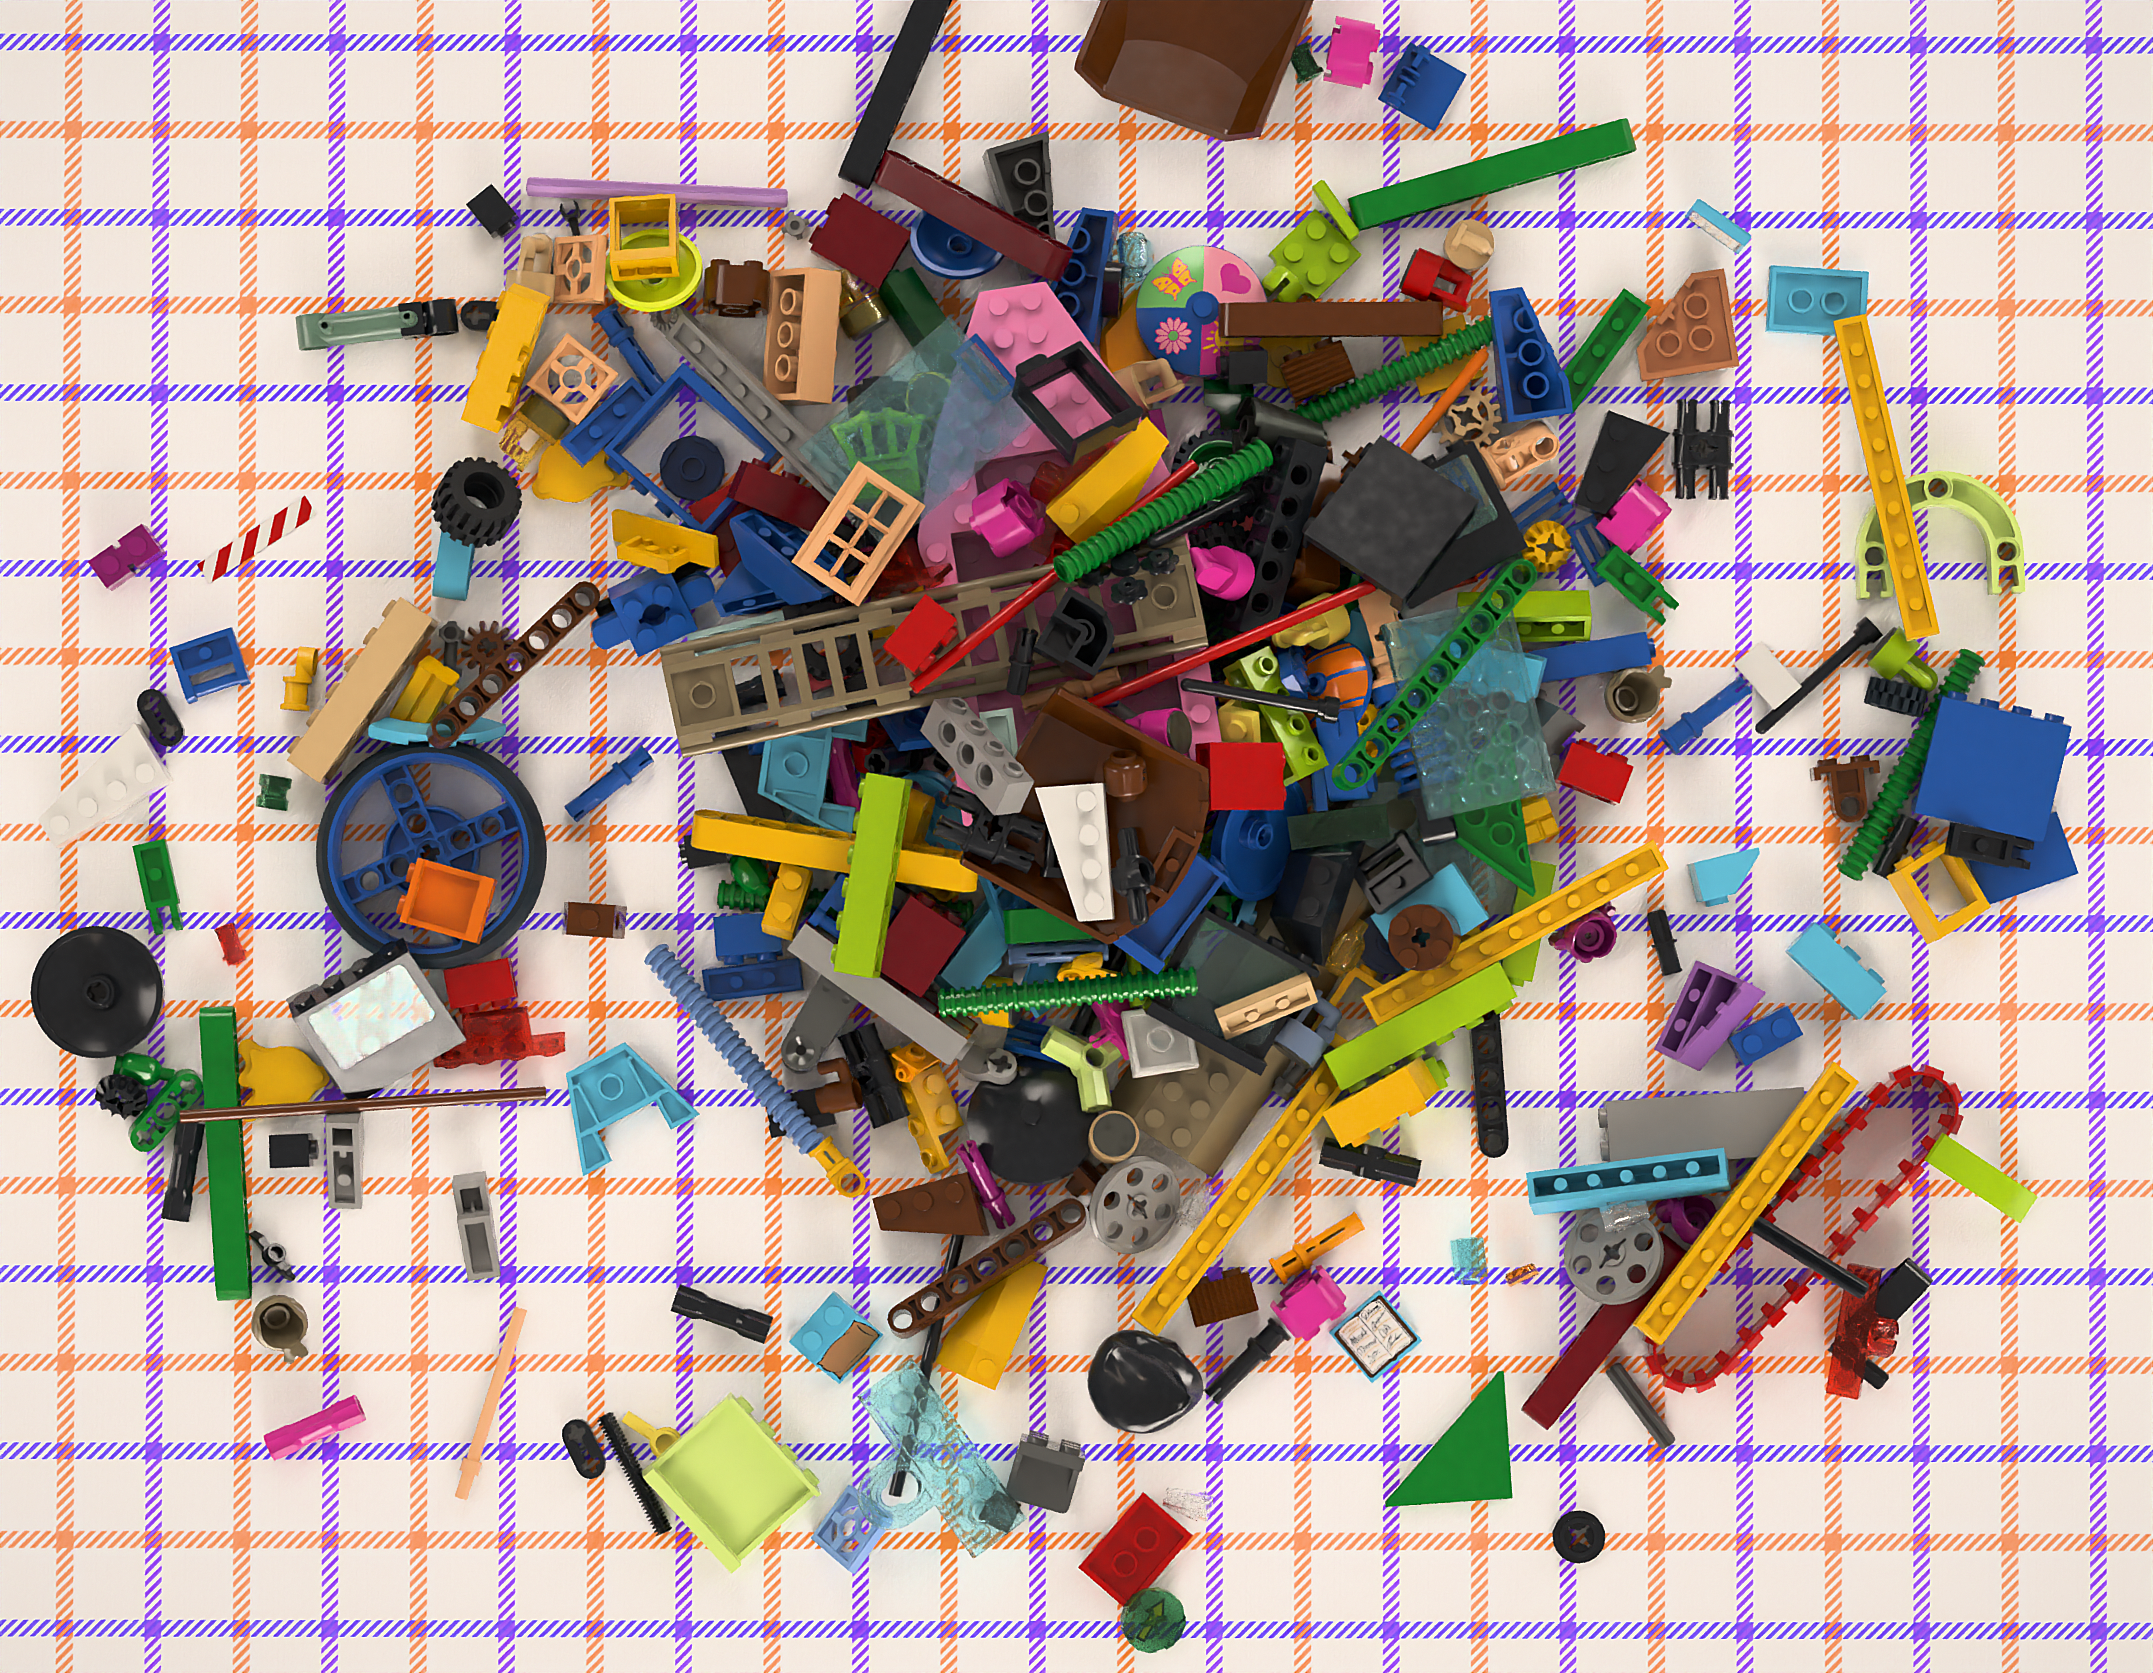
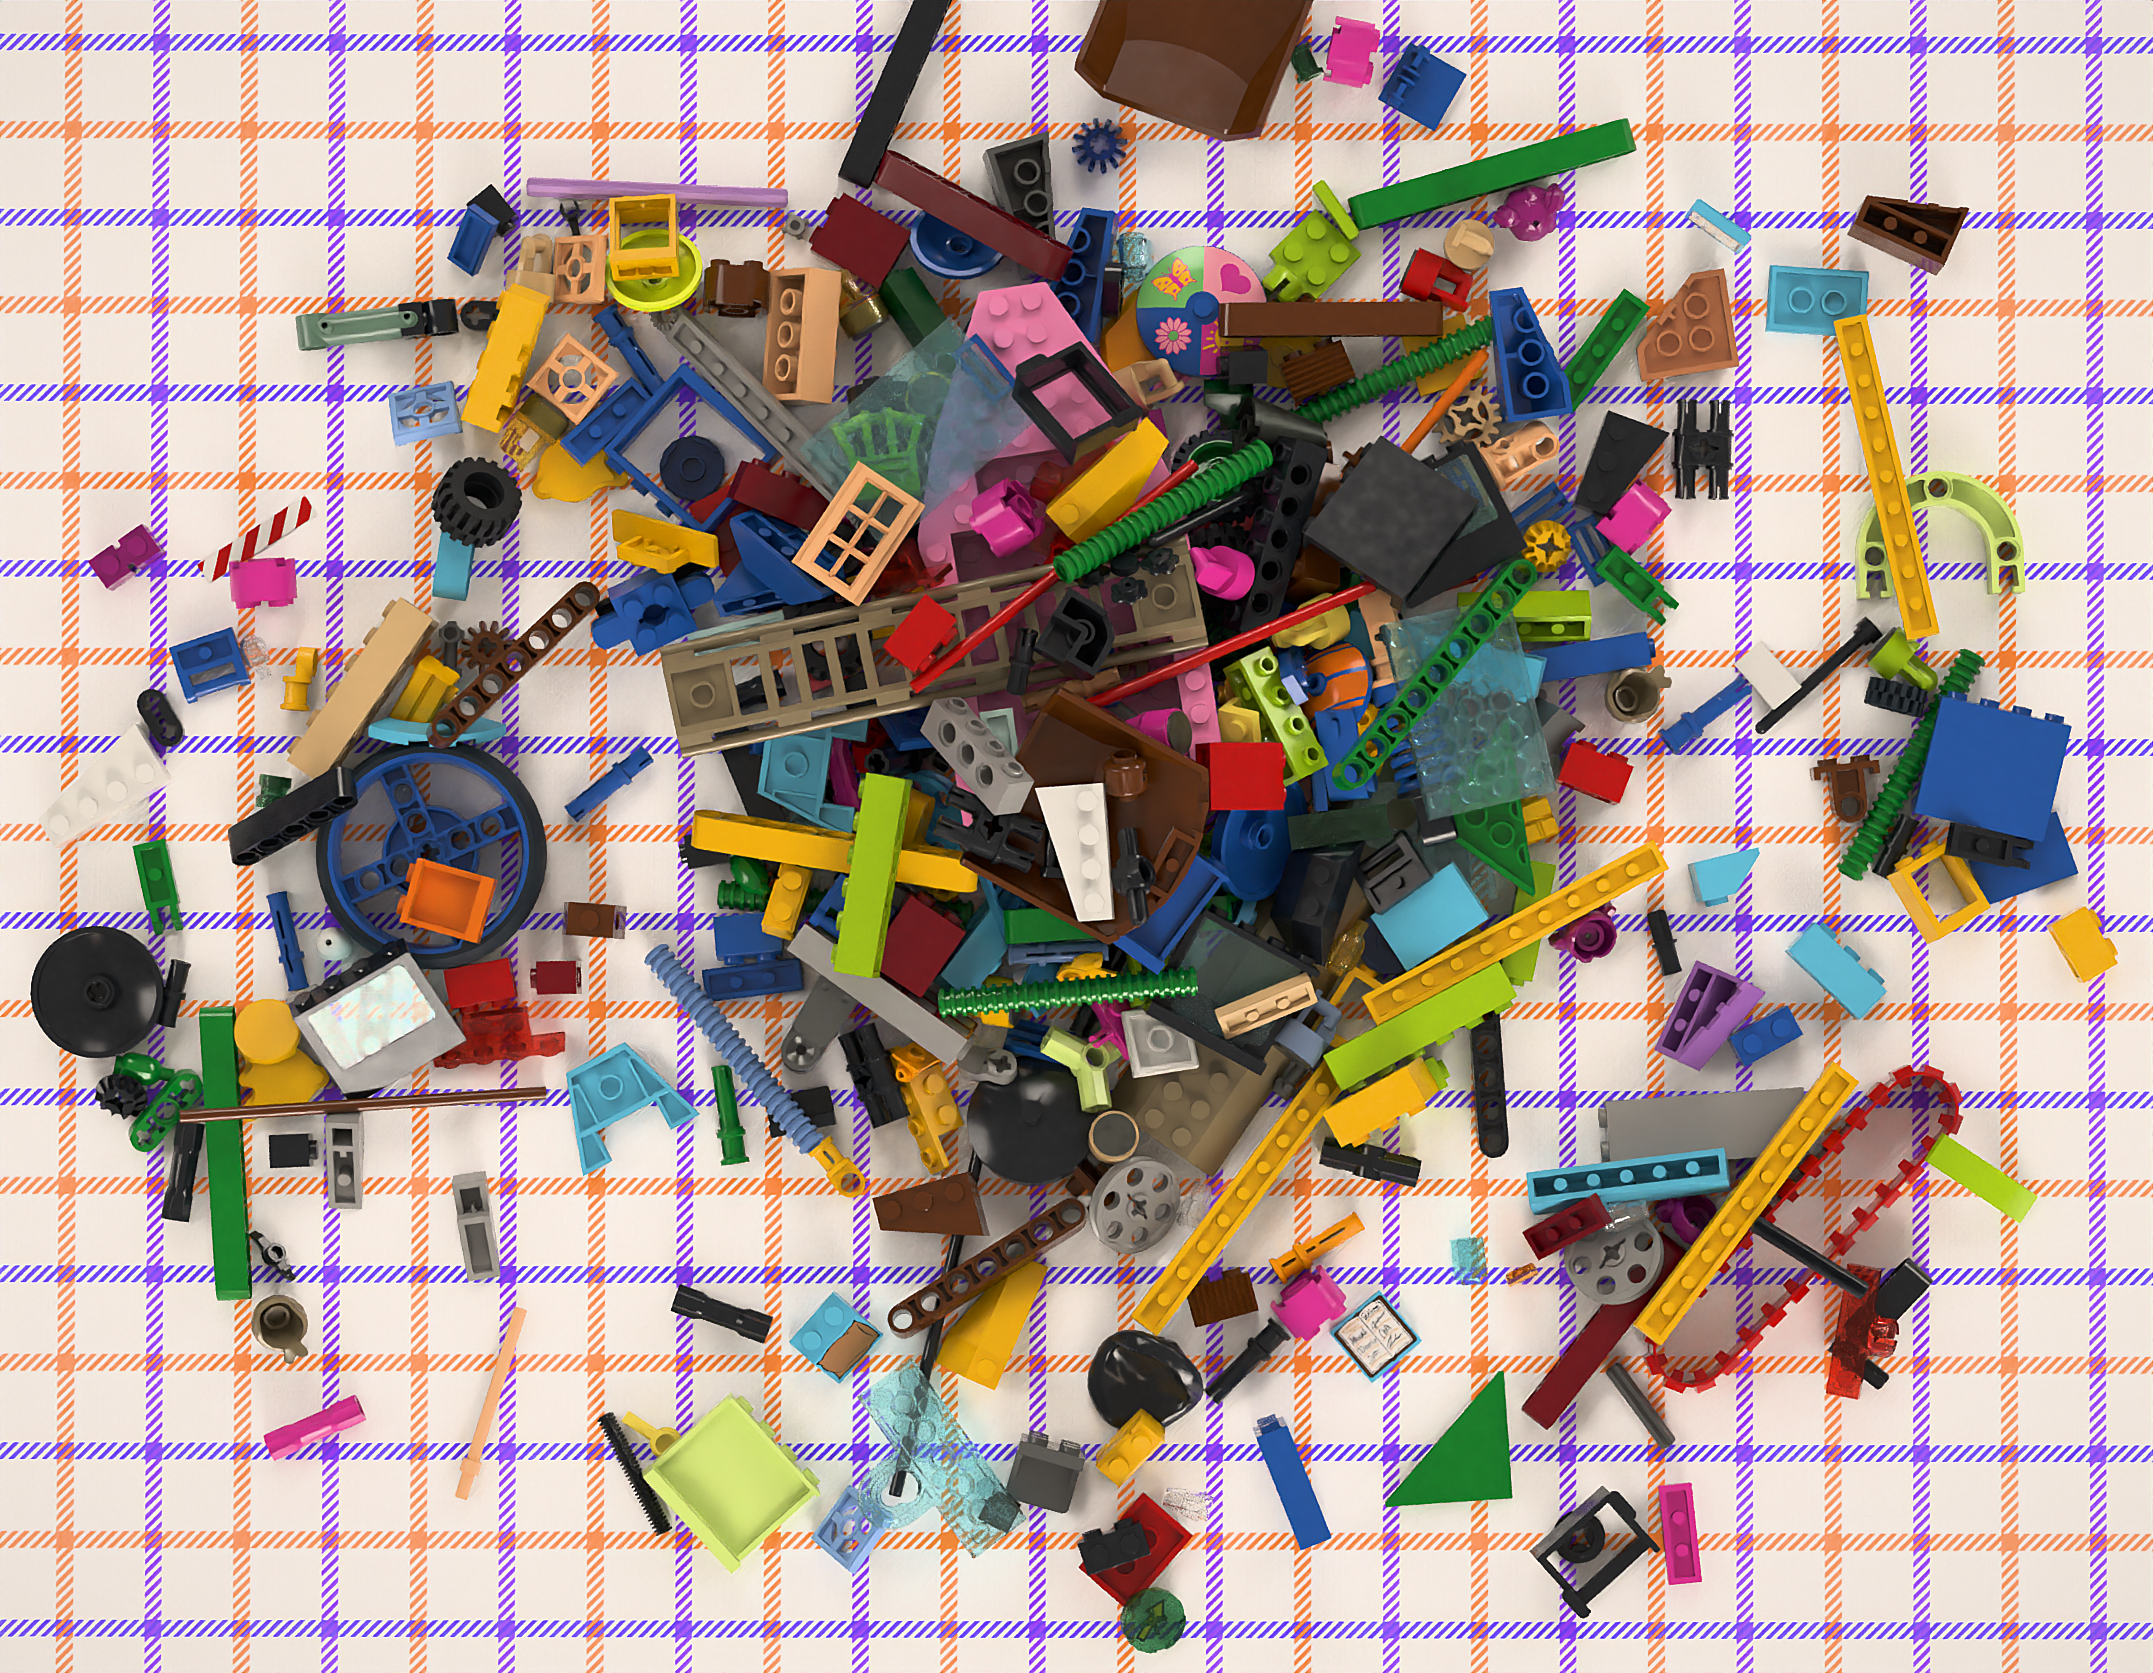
(174, 992): none -> black pin
(230, 944): clear red pin -> none
(256, 654): none -> clear cylinder
(263, 581): none -> dark pink brick
(266, 1032): none -> yellow tile
(291, 956): none -> blue pin
(292, 816): none -> black beam
(334, 944): none -> white piece
(423, 397): none -> light blue piece
(473, 240): none -> blue tile
(556, 977): none -> dark red brick
(576, 1452): black beam -> none
(730, 1131): none -> green pin
(840, 1094): reddish brown piece -> none
(991, 1196): magenta pin -> none
(1094, 136): none -> clear blue gear
(1114, 1546): none -> black brick
(1130, 1447): none -> yellow brick
(1291, 1481): none -> blue window
(1325, 709): black piece -> none
(1408, 926): reddish brown brick -> none
(1530, 205): none -> magenta hair
(1567, 1226): none -> dark red plate
(1578, 1600): none -> black piece
(1679, 1533): none -> dark pink plate
(1909, 230): none -> reddish brown wedge
(2083, 943): none -> yellow brick

